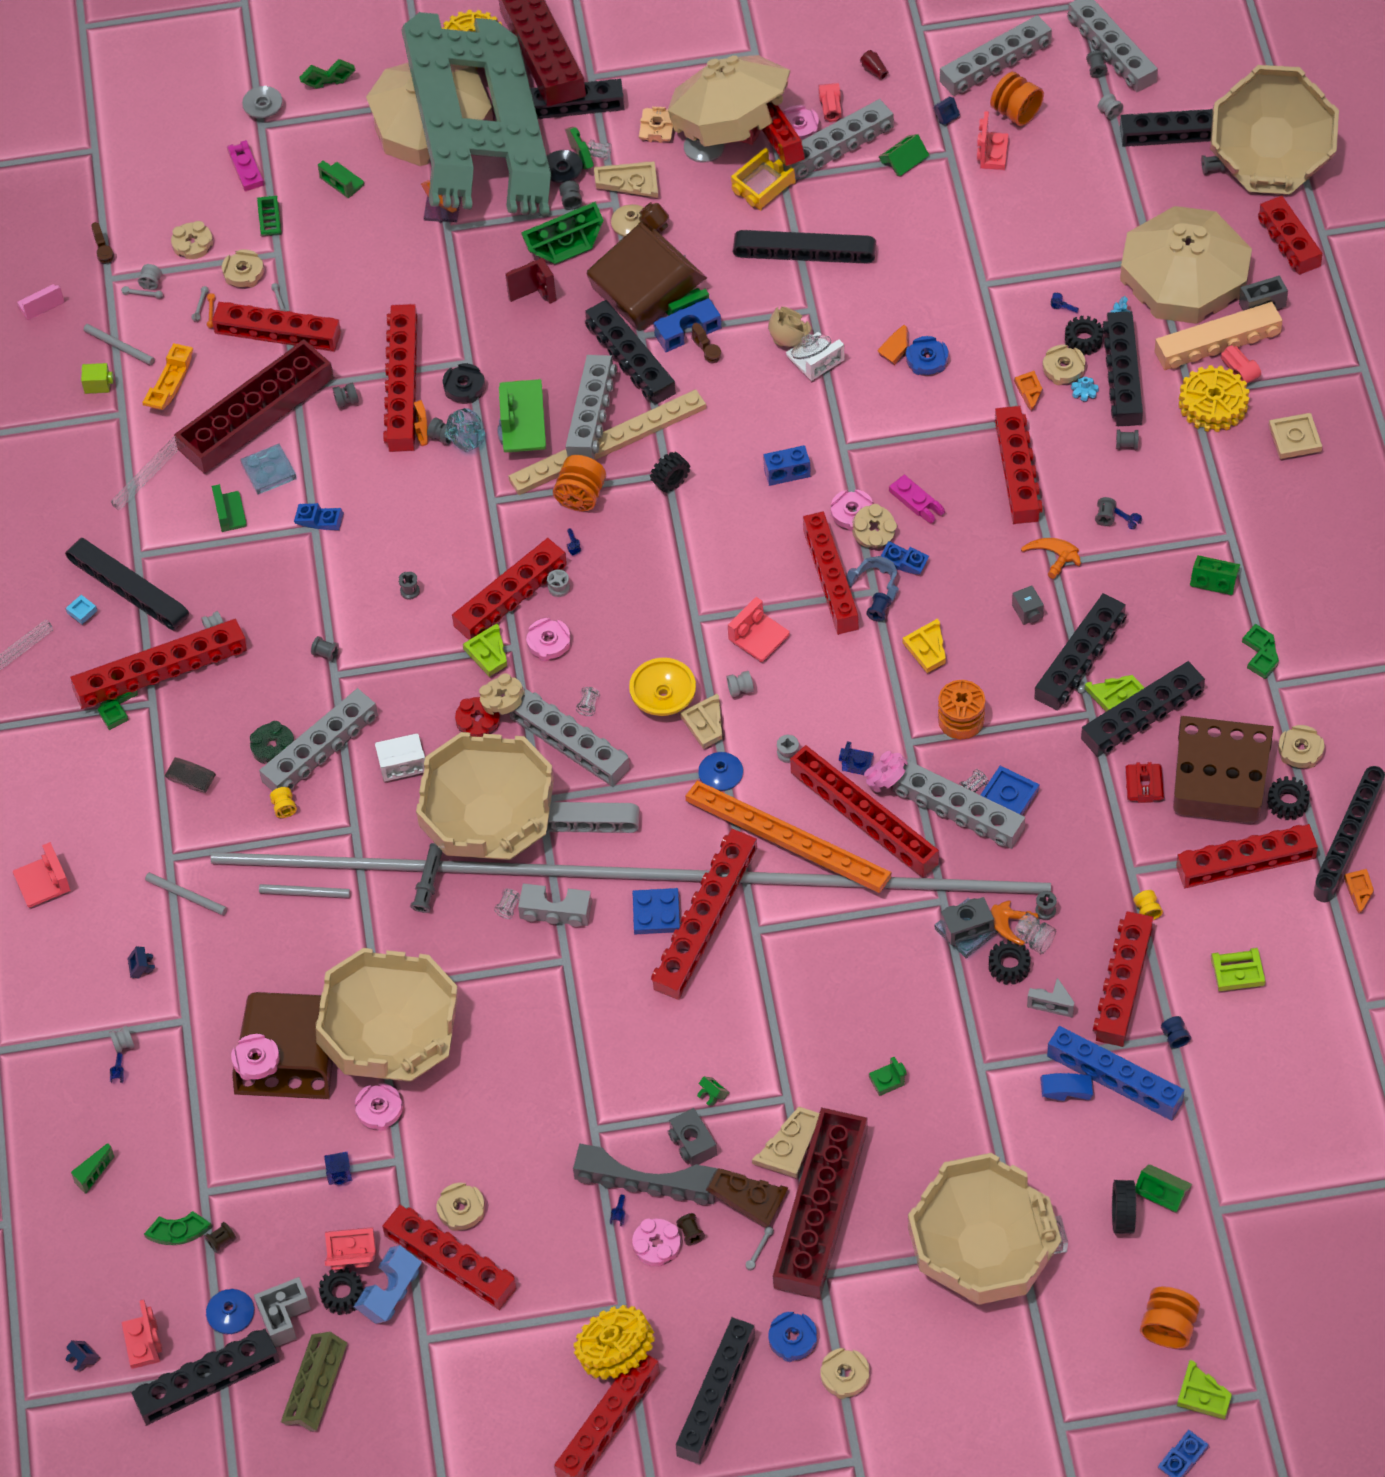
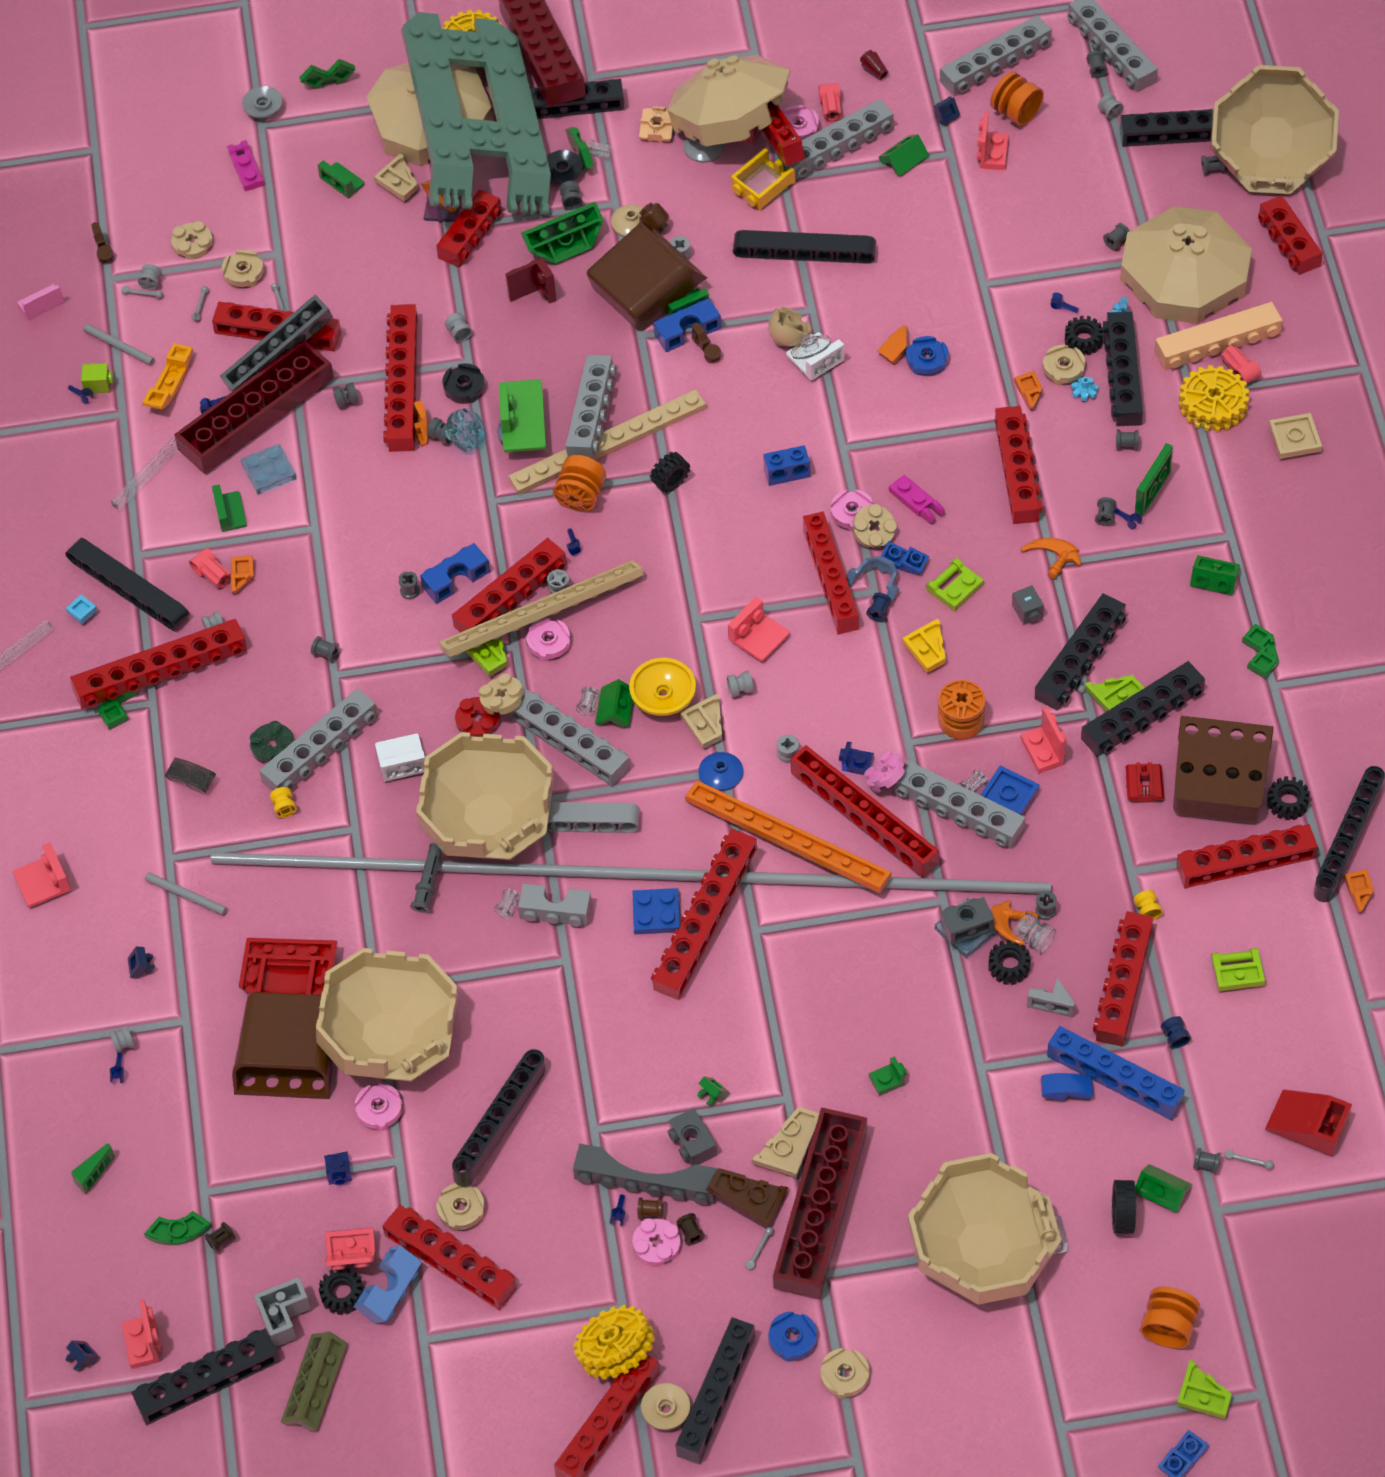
(82, 393): none -> clear blue hand
(206, 403): none -> clear blue hand
(207, 565): none -> coral piece
(211, 298): orange hinge -> none
(233, 1320): blue dish -> none
(242, 572): none -> orange slope
(259, 1068): bright pink plate -> none
(264, 202): green slope -> none
(286, 965): none -> red slope
(294, 329): none -> dark grey brick
(305, 891): light grey bar -> none
(319, 518): blue slope -> none
(397, 178): none -> tan wing
(458, 327): none -> light grey wheel
(467, 562): none -> blue arch
(469, 228): none -> red brick
(498, 1126): none -> black beam
(541, 608): none -> tan plate
(614, 704): none -> green panel
(628, 178): tan wing -> none
(630, 352): black brick -> none
(650, 1208): none -> reddish brown bush
(664, 1396): none -> tan dish
(682, 245): none -> light grey wheel
(960, 589): none -> lime plate
(1046, 743): none -> coral bracket
(1115, 237): none -> dark grey bush
(1154, 480): none -> green tile
(1207, 1160): none -> dark grey bush
(1229, 1155): none -> light grey hinge
(1264, 292): dark grey brick -> none
(1301, 758): tan plate -> none
(1310, 1119): none -> red slope

